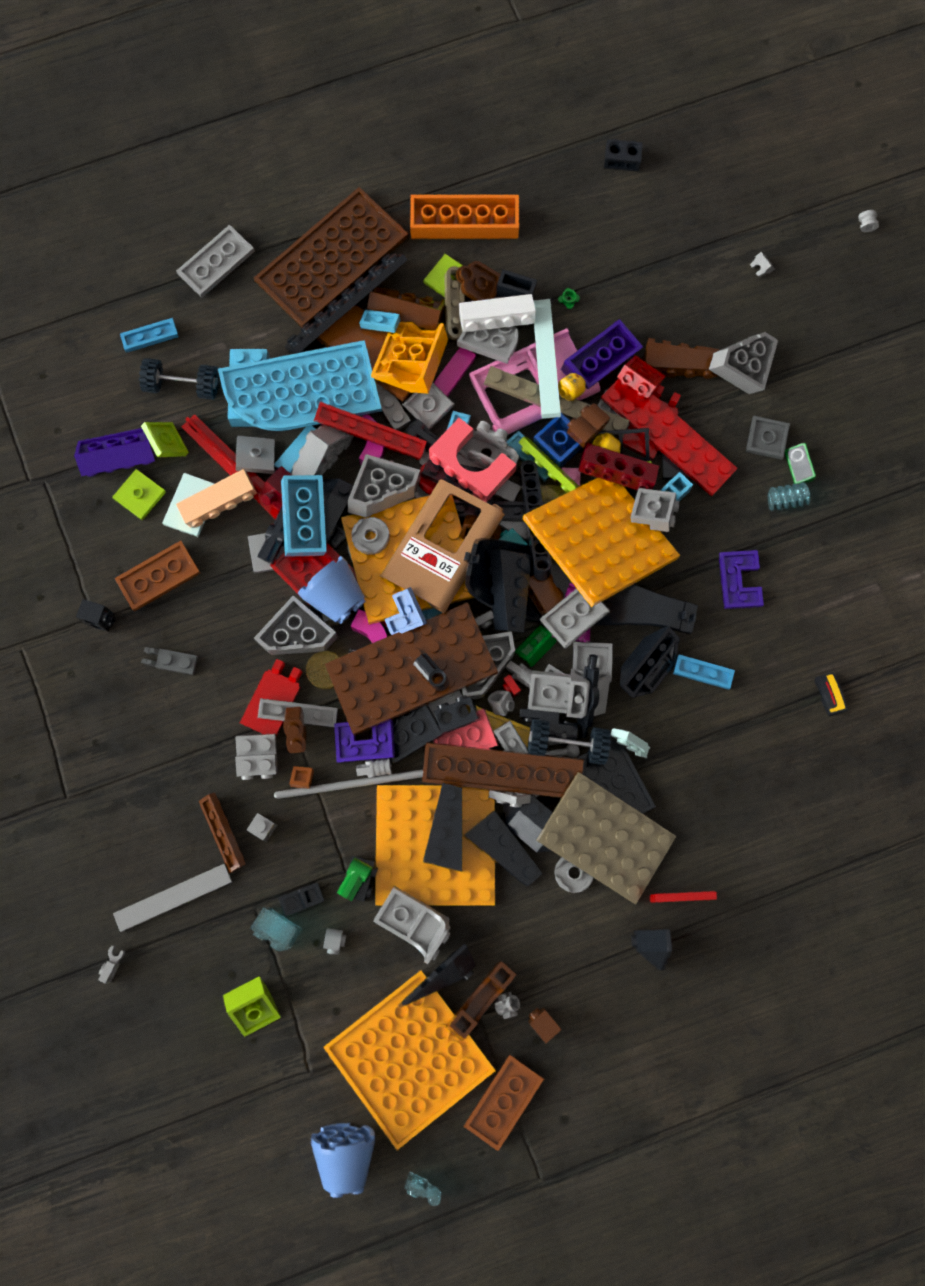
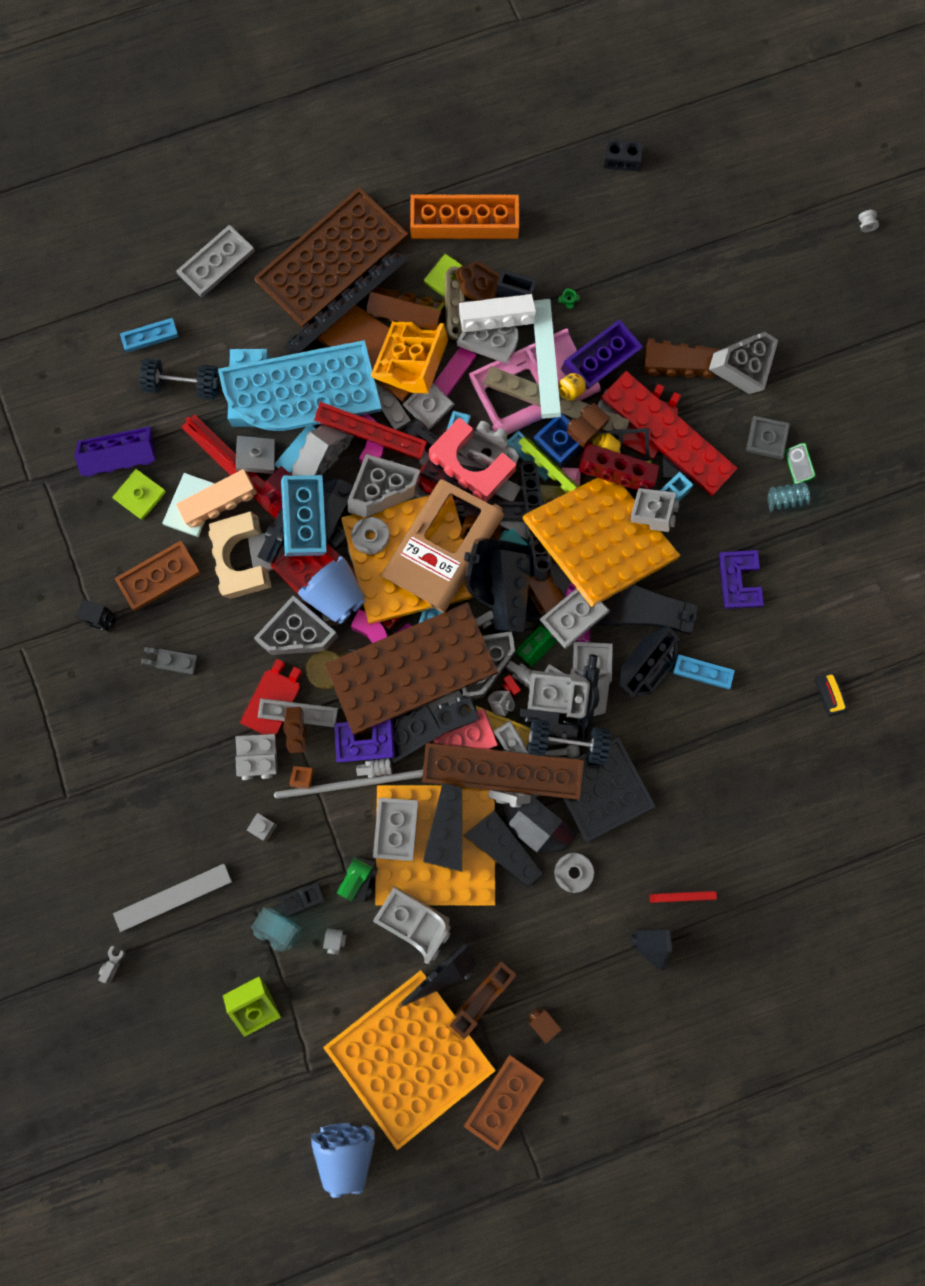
(164, 439): lime plate -> none
(222, 832): reddish brown plate -> none
(224, 536): none -> tan arch
(379, 321): medium azure plate -> none
(395, 829): none -> light grey plate
(409, 613): plate -> none
(418, 1187): clear light blue plate -> none
(431, 671): black piece -> none
(507, 1005): light grey gear -> none
(606, 838): dark tan plate -> none
(631, 741): light aqua hinge -> none
(641, 377): red plate -> none
(765, 265): light grey tile -> none

